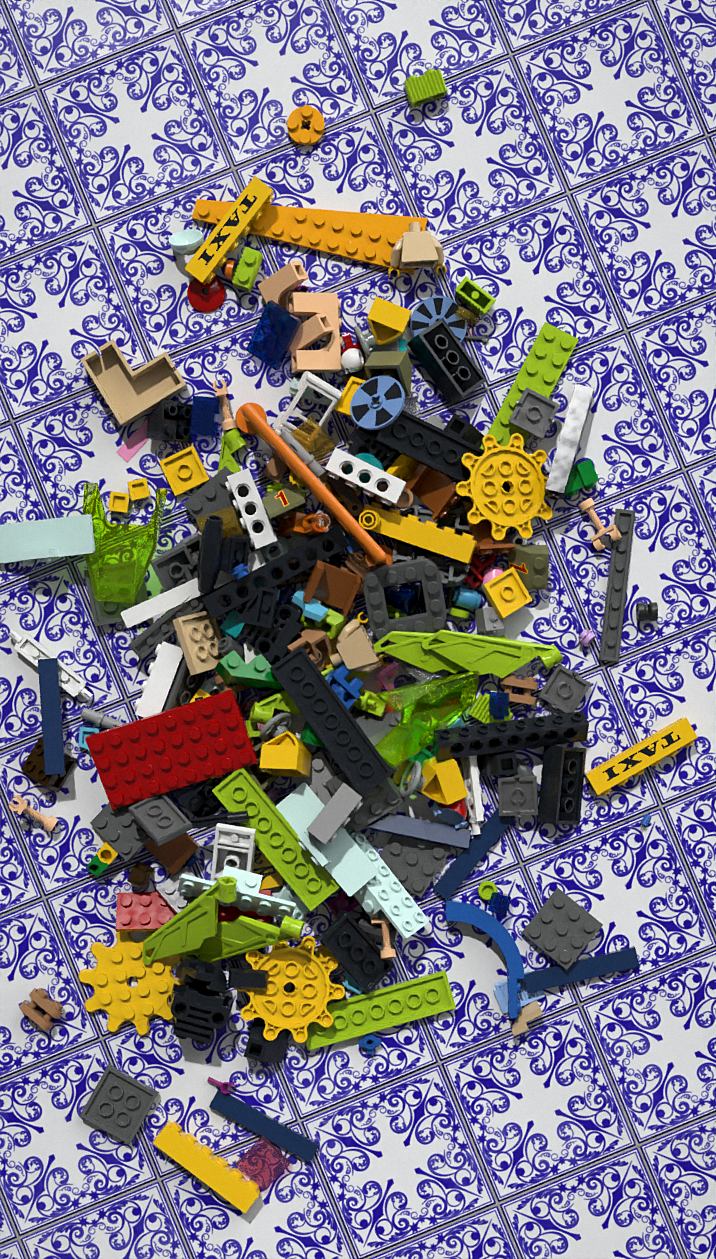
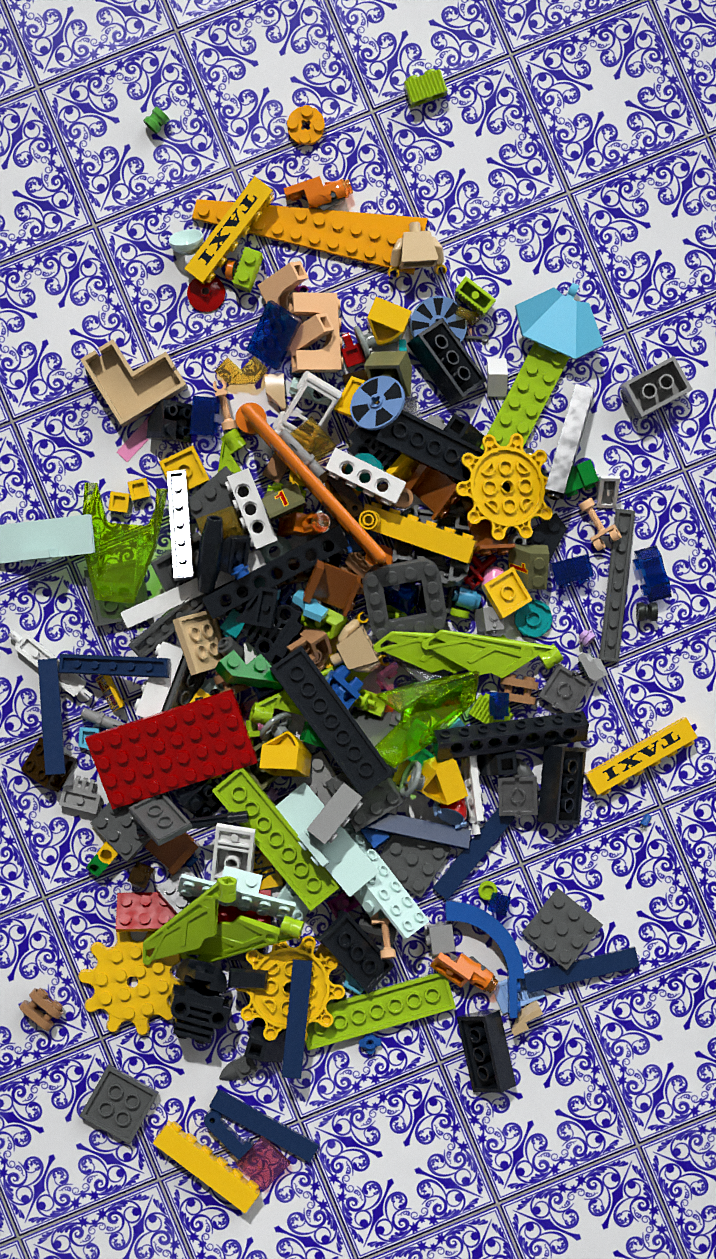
(49, 822): light nougat bar -> none
(81, 796): none -> light grey hinge
(110, 692): none -> yellow slope
(114, 665): none -> dark blue tile
(156, 120): none -> bright green wheel
(180, 525): none -> tile
(222, 1085): magenta hand -> none
(230, 1139): none -> dark blue leg
(238, 1069): none -> dark grey plate
(249, 374): none -> clear yellow tile
(276, 389): none -> tan slope
(296, 1018): none -> dark blue tile
(318, 194): none -> orange plate
(352, 360): white piece -> none
(374, 838): none -> blue panel
(440, 938): none -> light grey head
(465, 970): none -> orange plate
(486, 1051): none -> black slope
(497, 377): none -> white slope
(533, 619): none -> teal tile
(534, 413): flat silver plate -> none
(548, 533): none -> black wing
(559, 323): none -> medium azure panel
(571, 570): none -> clear blue brick
(592, 667): none -> light grey rock
(607, 491): none -> white slope
(652, 574): none -> clear blue brick
(656, 387): none -> light grey brick

